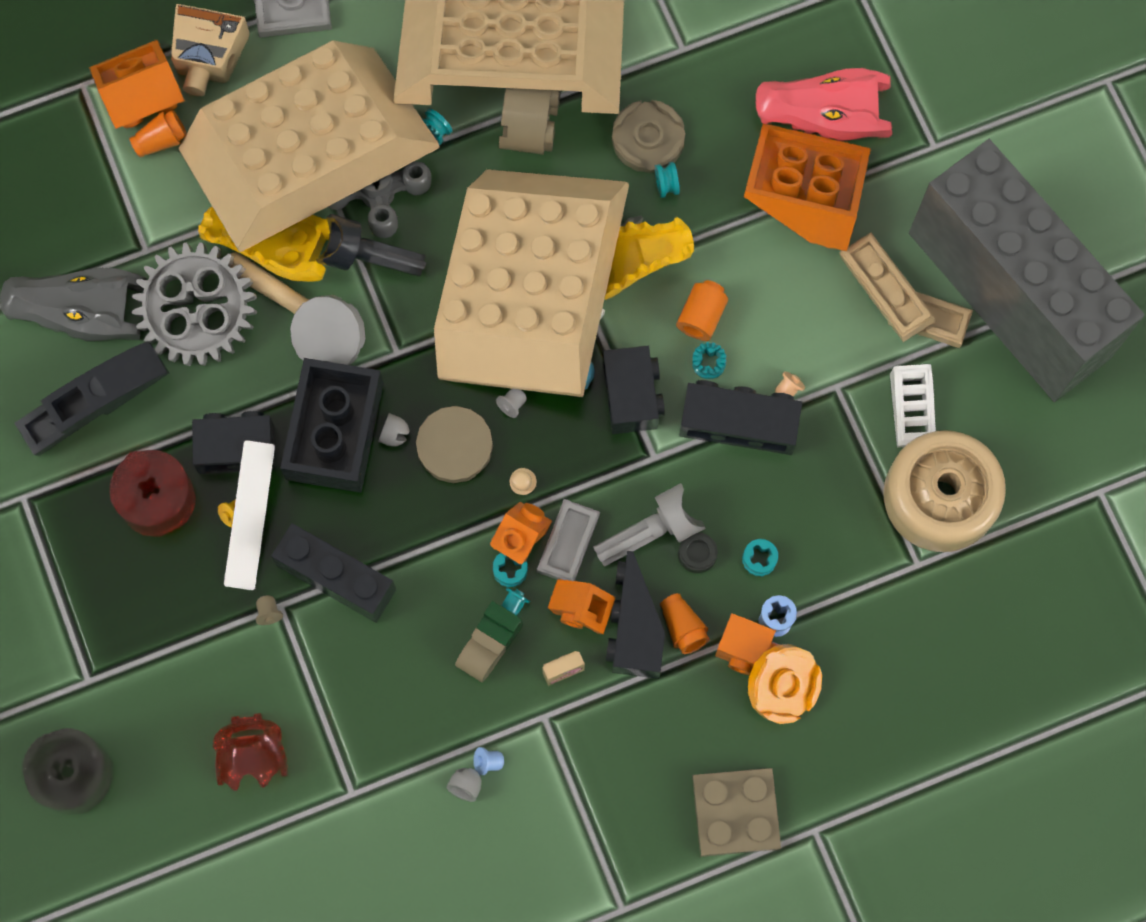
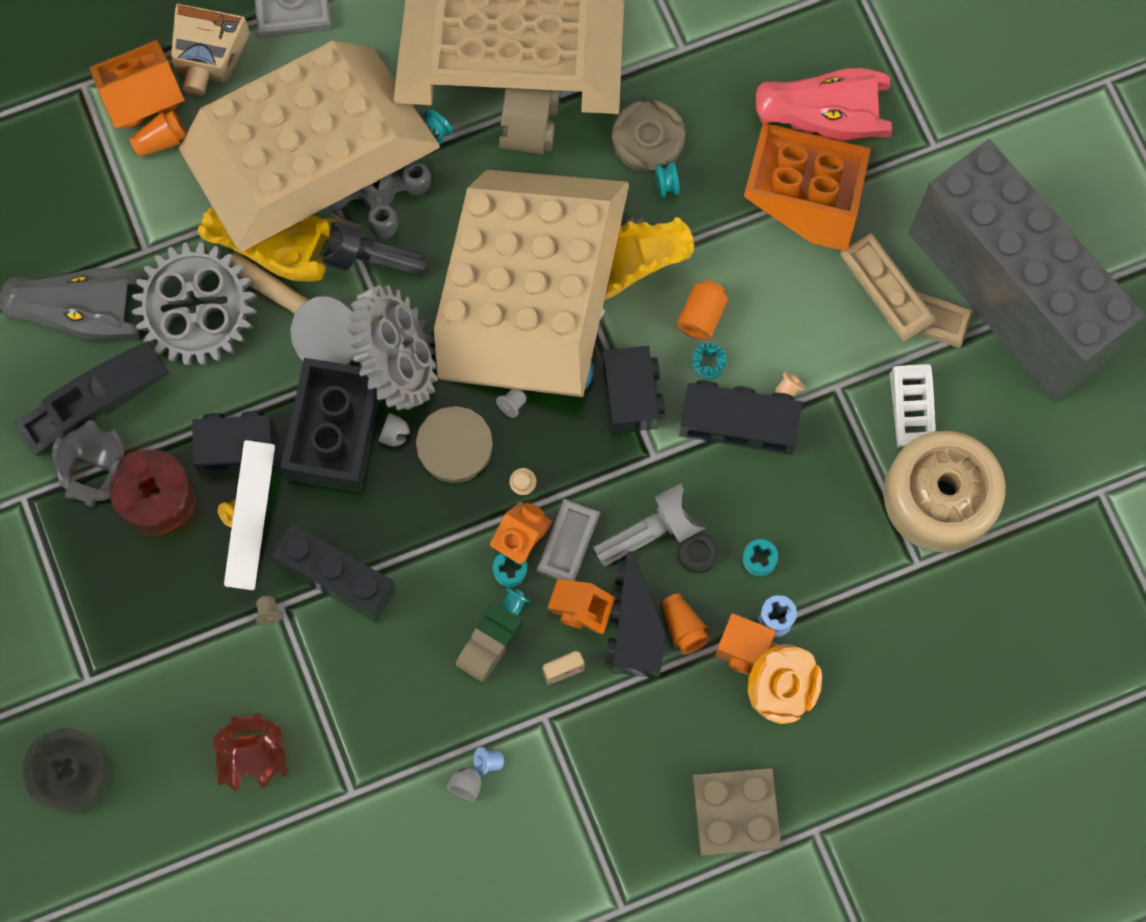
(90, 446): none -> dark grey helmet
(392, 347): none -> light grey gear

